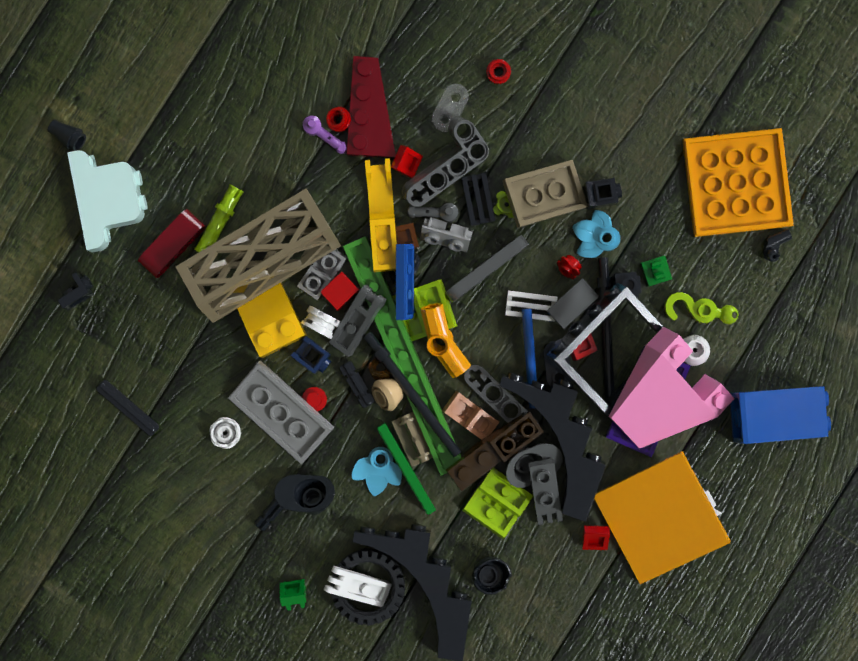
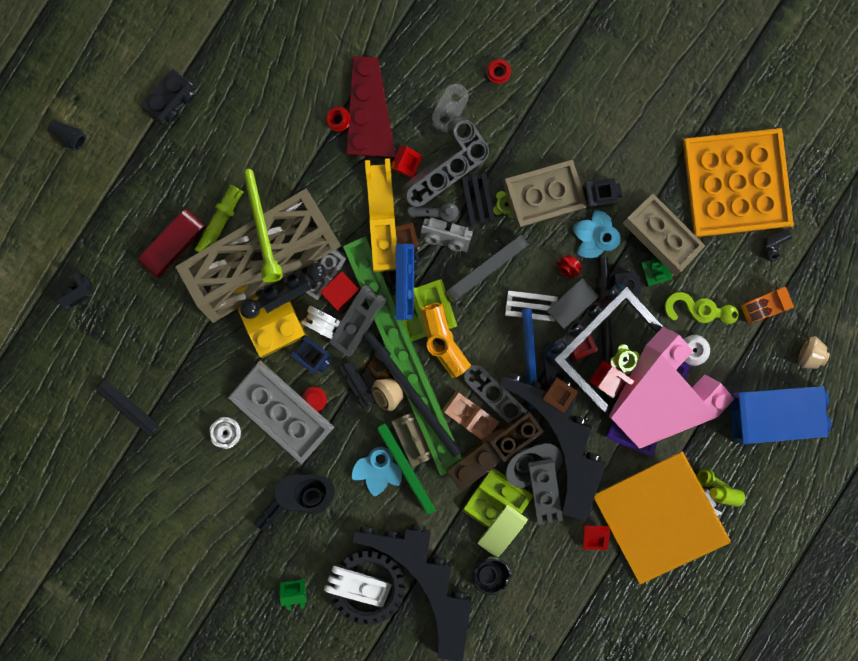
(105, 197): light aqua brick -> none
(169, 97): none -> black bracket
(270, 269): none -> lime piece
(283, 290): none -> black plate
(313, 127): medium lavender piece -> none
(502, 531): none -> yellowish green slope
(560, 394): none -> reddish brown plate
(610, 379): none -> panel
(628, 365): none -> lime plate
(664, 234): none -> dark tan plate
(721, 492): none -> lime plant
(767, 305): none -> orange leg
(813, 354): none -> tan cone

